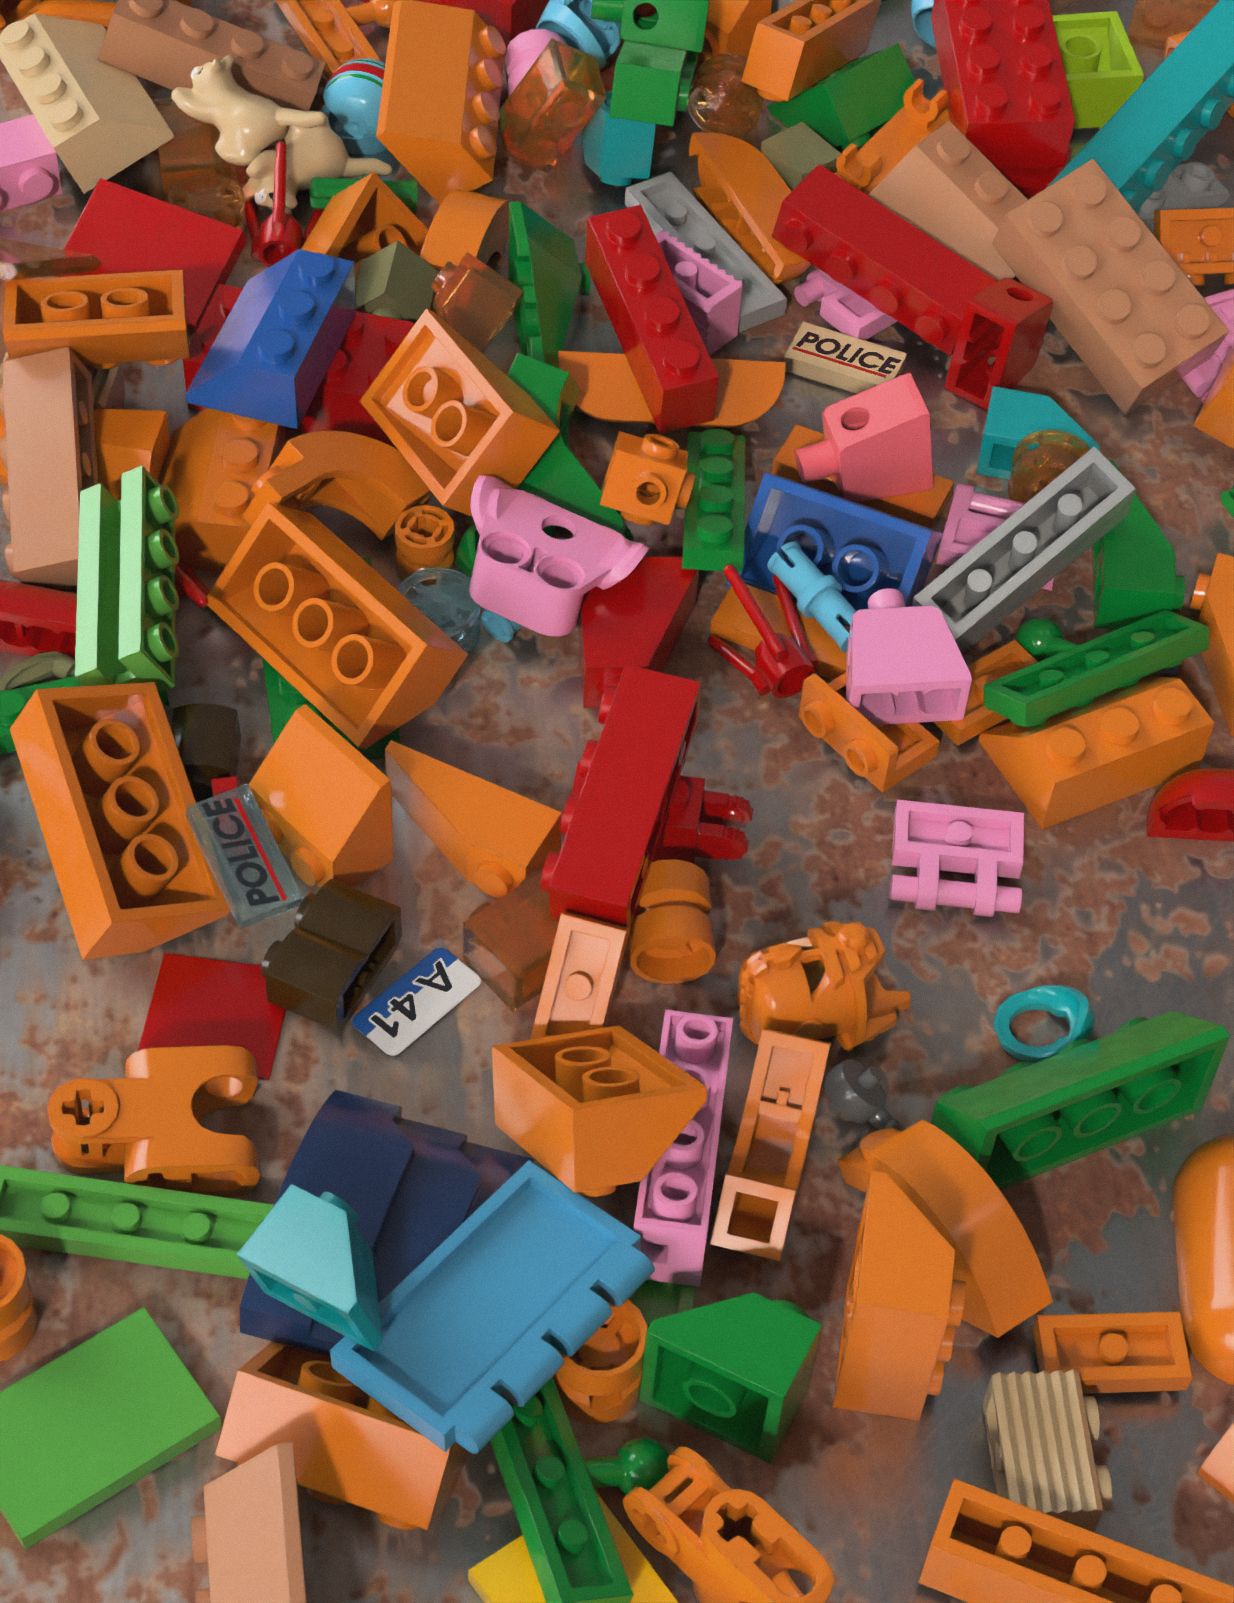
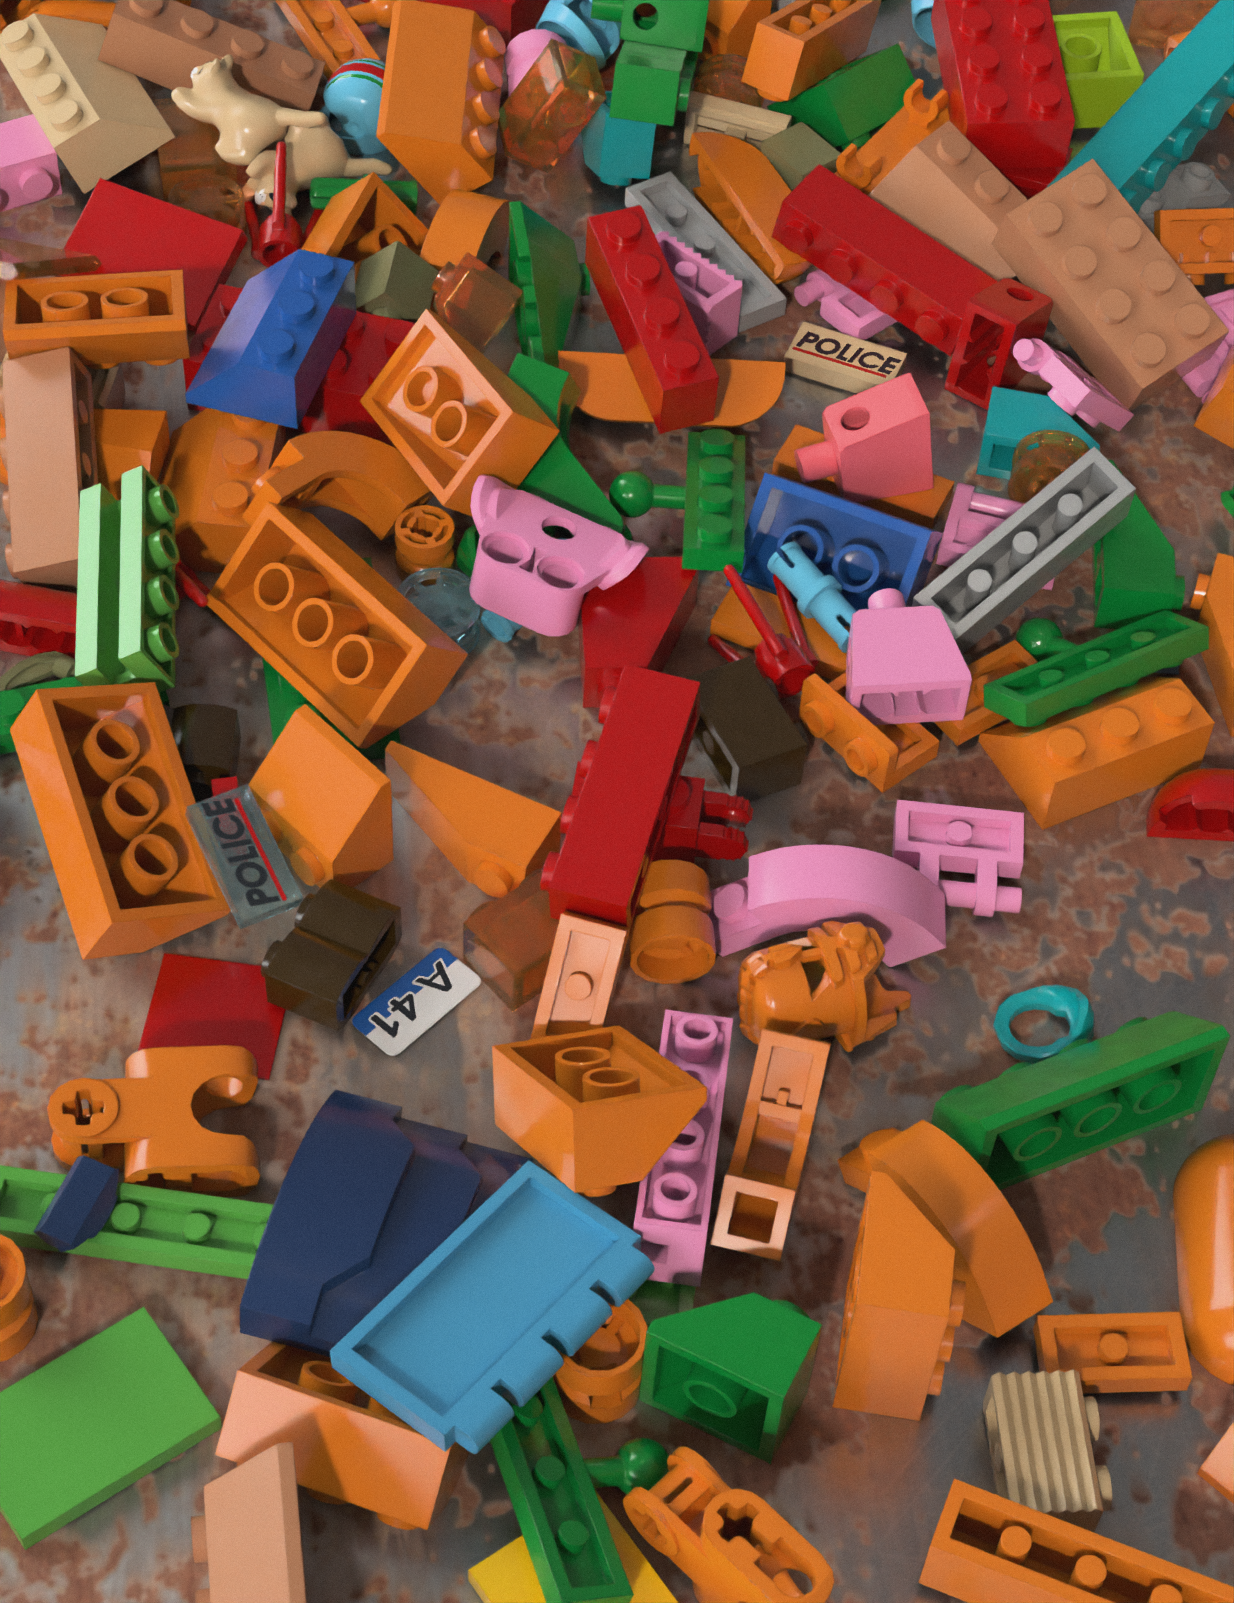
(79, 1205): none -> dark blue piece
(317, 1264): slope -> none
(647, 479): orange brick -> none
(733, 118): none -> tan tile
(747, 732): none -> dark brown brick
(825, 883): none -> bright pink arch
(858, 1094): dark grey piece -> none
(1072, 386): none -> bright pink plate

